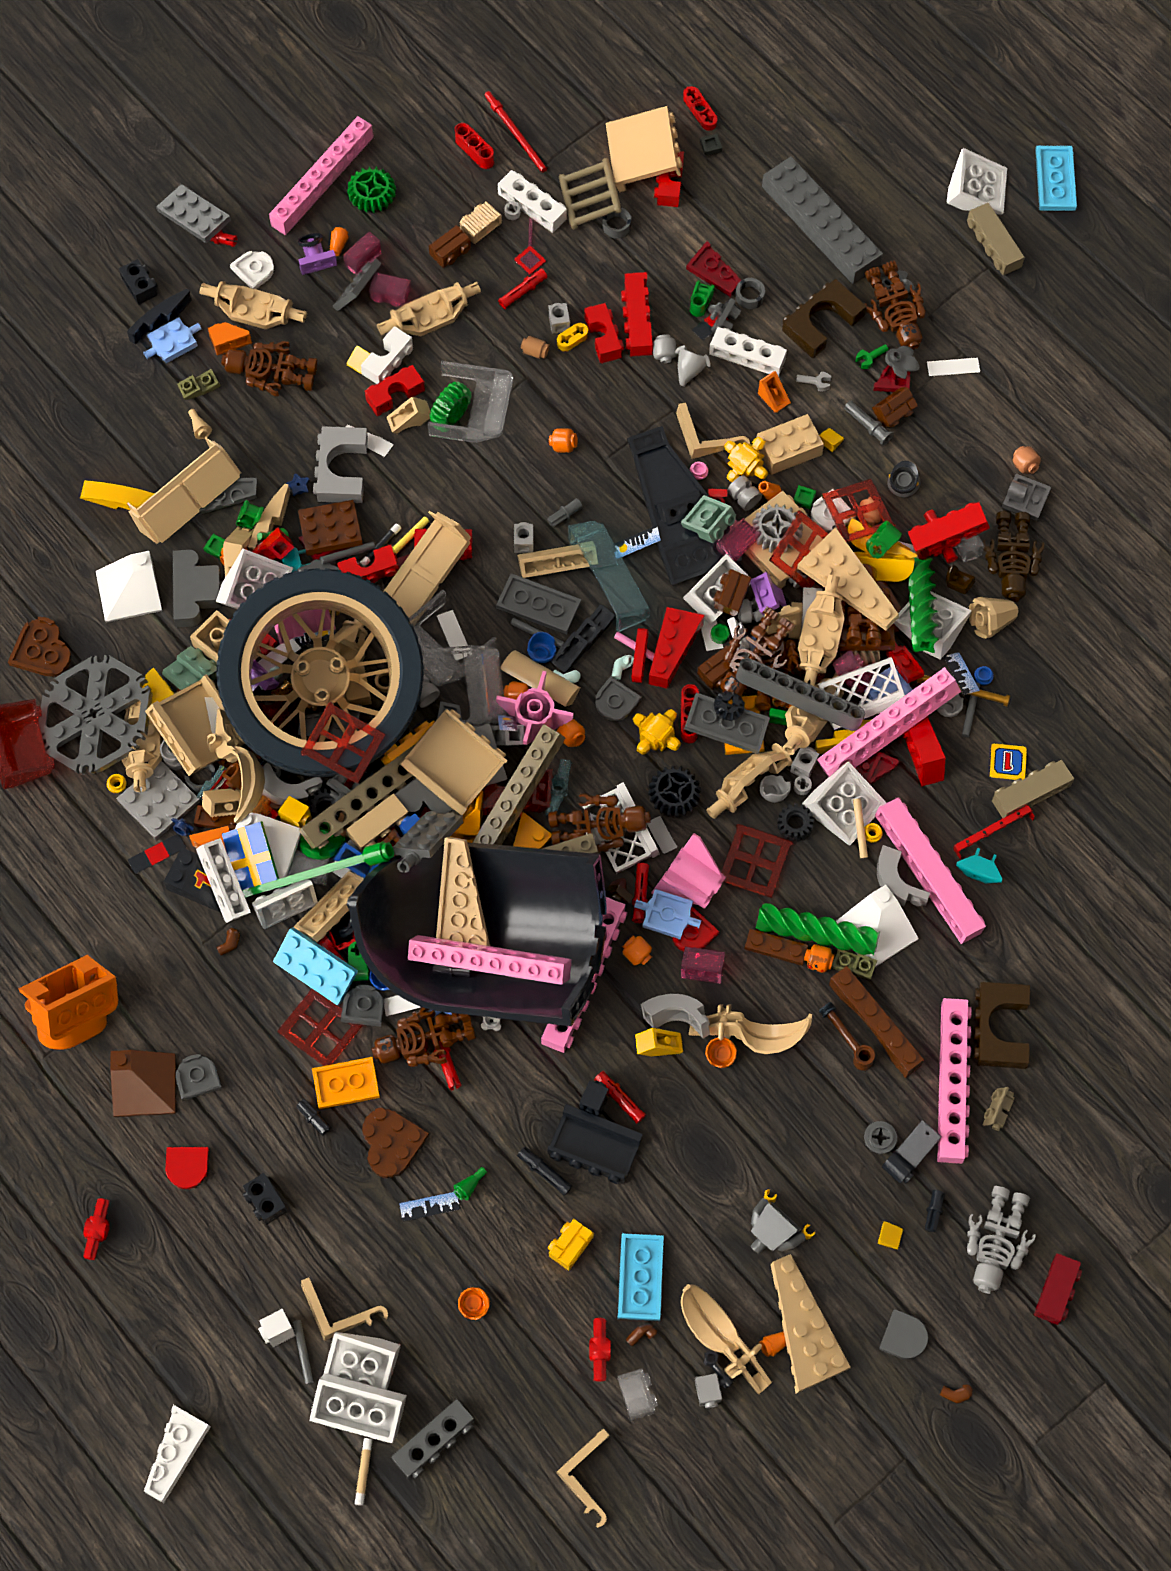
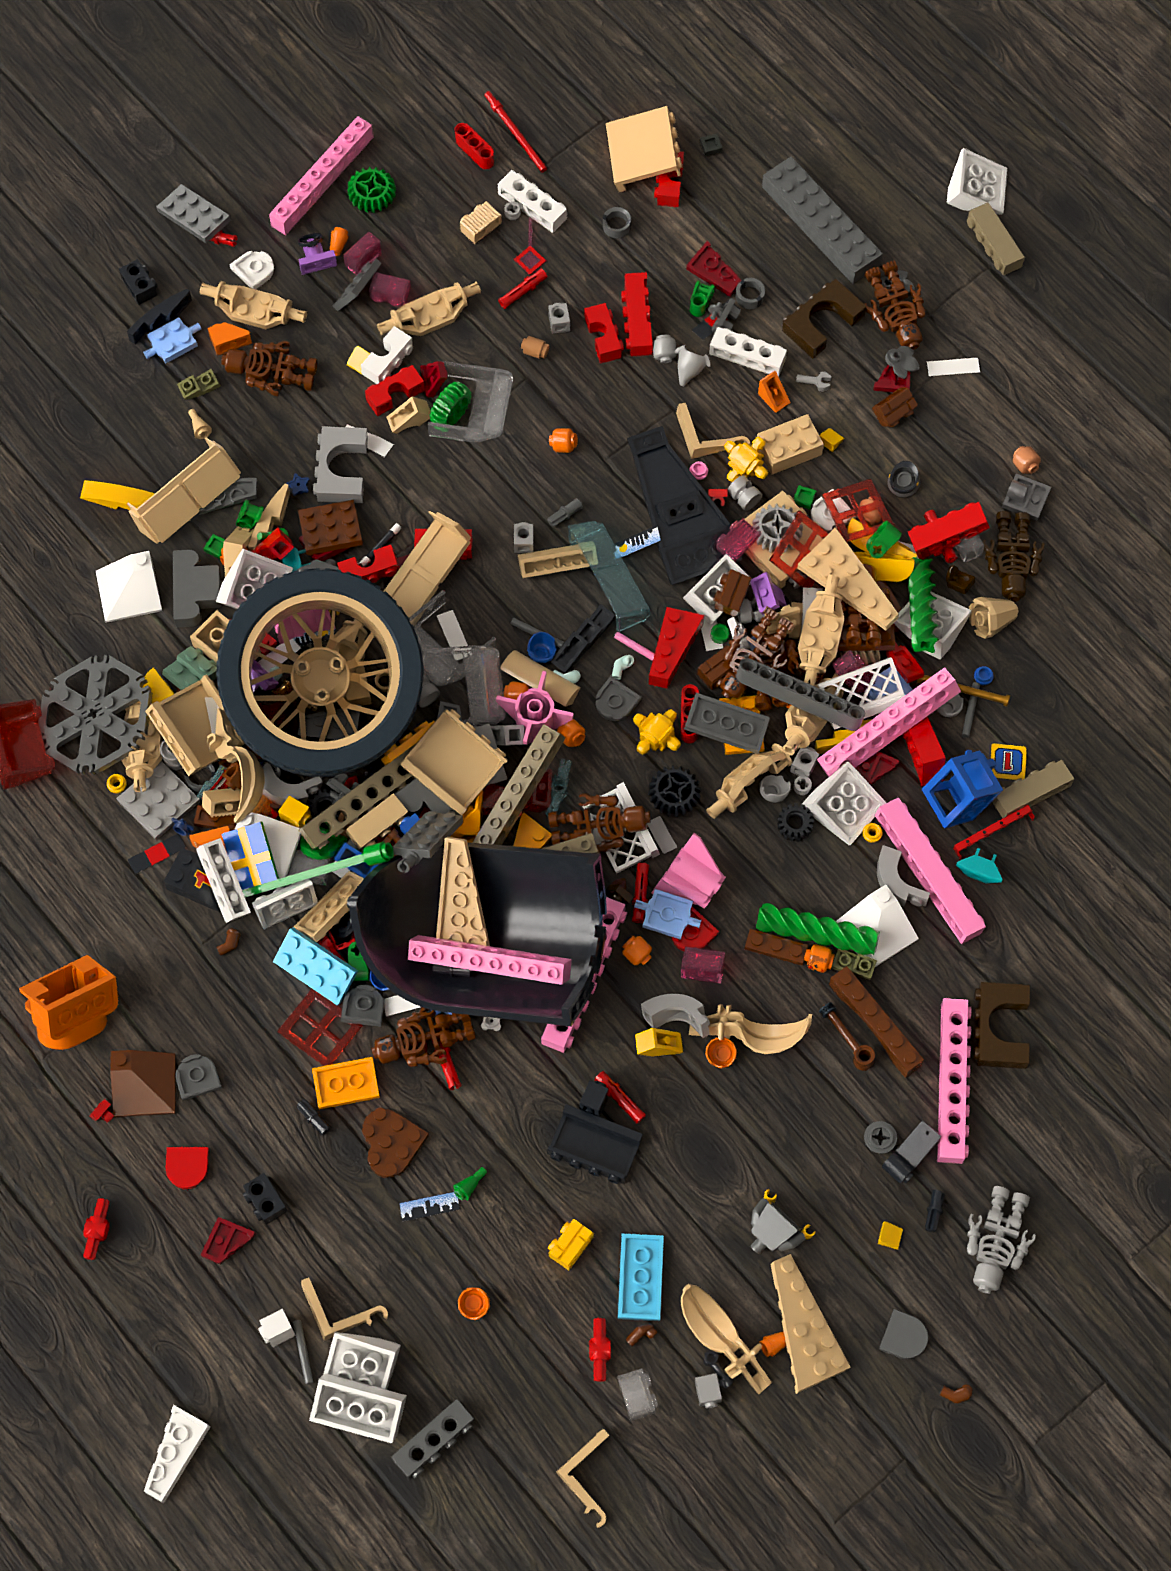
(40, 649): reddish brown plate -> none
(101, 1111): none -> red tile
(225, 1240): none -> dark red wing
(342, 743): clear red window -> none
(348, 552): dark grey bar -> none
(363, 1472): tan bar -> none
(411, 534): light yellow bar -> none
(434, 376): none -> dark red wing
(450, 246): reddish brown brick -> none
(507, 723): sticker -> none
(538, 603): dark grey plate -> none
(539, 1166): black pin -> none
(572, 337): yellow beam -> none
(612, 193): dark tan bar -> none
(640, 655): red beam -> none
(700, 101): red beam -> none
(709, 519): sand green plate -> none
(721, 708): black gear -> none
(755, 860): clear red window -> none
(769, 489): orange cone -> none
(777, 716): green tile -> none
(860, 828): tan bar -> none
(870, 356): green bar -> none
(874, 427): dark grey pin -> none
(961, 673): sticker -> none
(971, 787): none -> blue piece
(1001, 1100): dark tan hinge -> none
(1056, 178): medium azure plate -> none
(1058, 1289): dark red brick -> none

